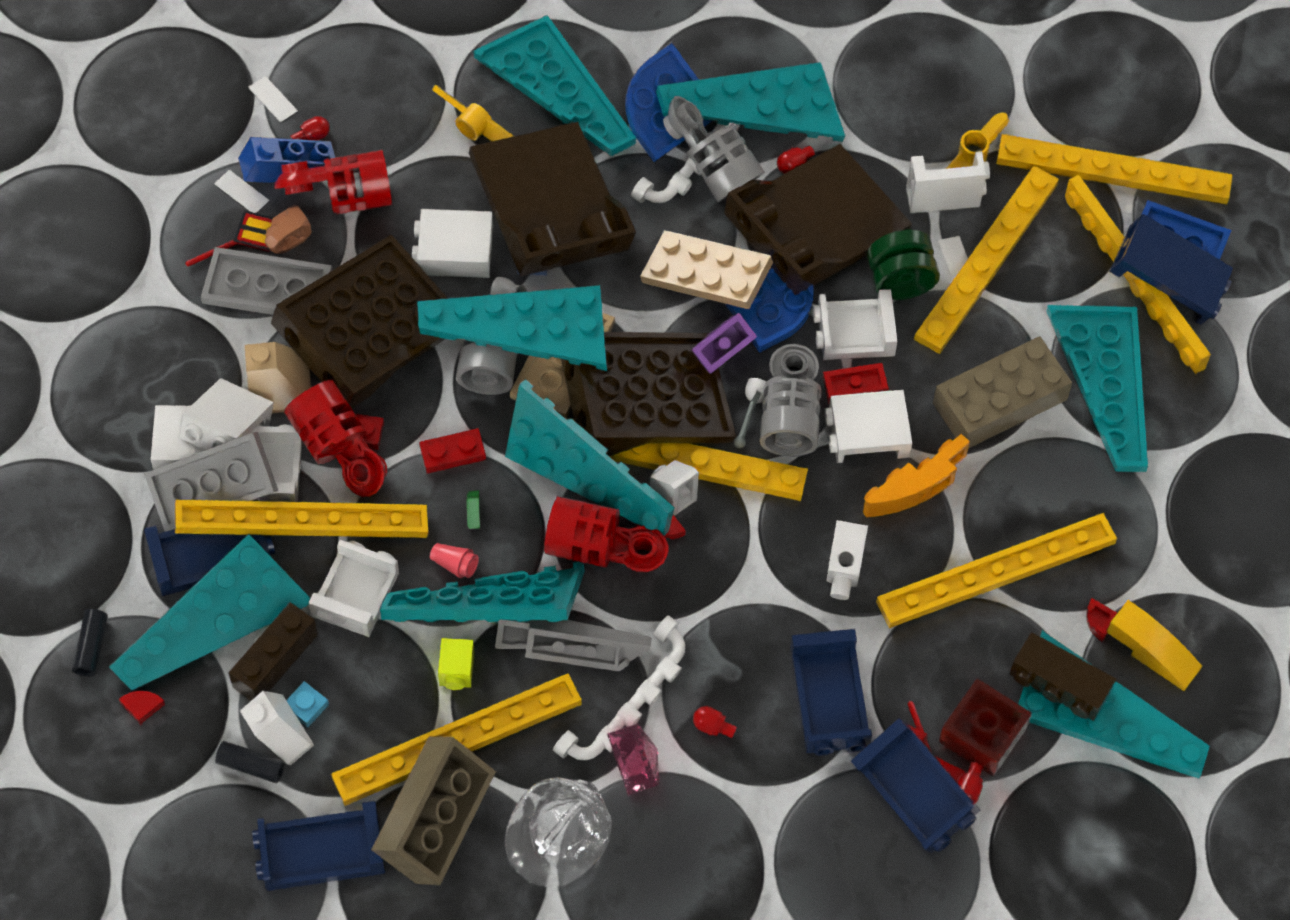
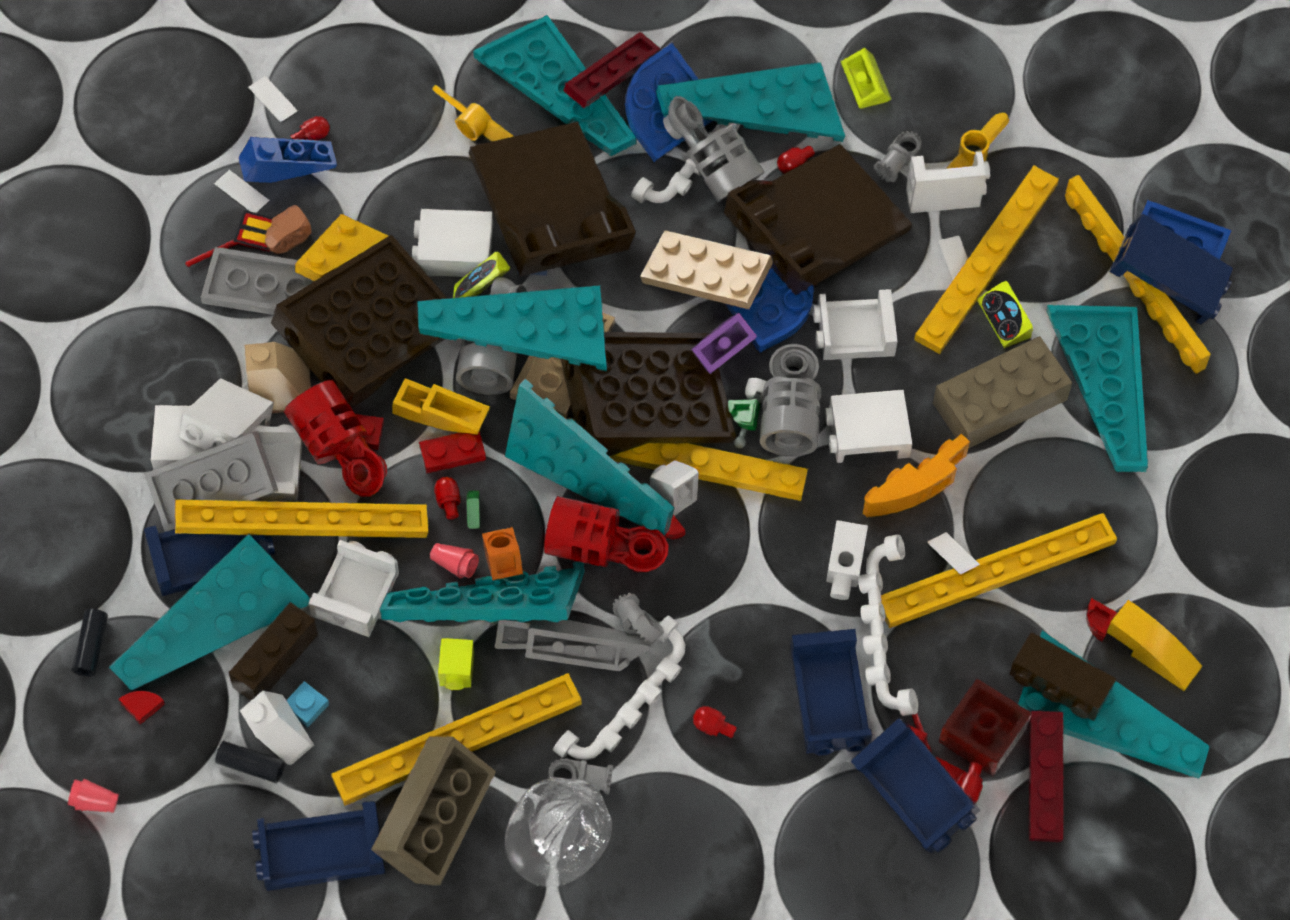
(92, 797): none -> coral cone
(336, 246): none -> yellow wing
(341, 181): red cylinder -> none
(439, 408): none -> yellow slope
(448, 496): none -> red cylinder
(481, 276): none -> slope
(502, 553): none -> orange brick
(581, 770): none -> light grey connector
(611, 70): none -> dark red plate
(635, 619): none -> light grey connector
(635, 758): clear pink slope -> none
(745, 412): none -> green tile
(855, 380): red plate -> none
(865, 79): none -> neon yellow slope
(877, 642): none -> white bar
(897, 156): none -> light grey connector
(903, 264): dark green wheel -> none
(953, 553): none -> white sticker
(1006, 315): none -> slope
(1046, 776): none -> dark red plate
(1115, 169): yellow plate -> none

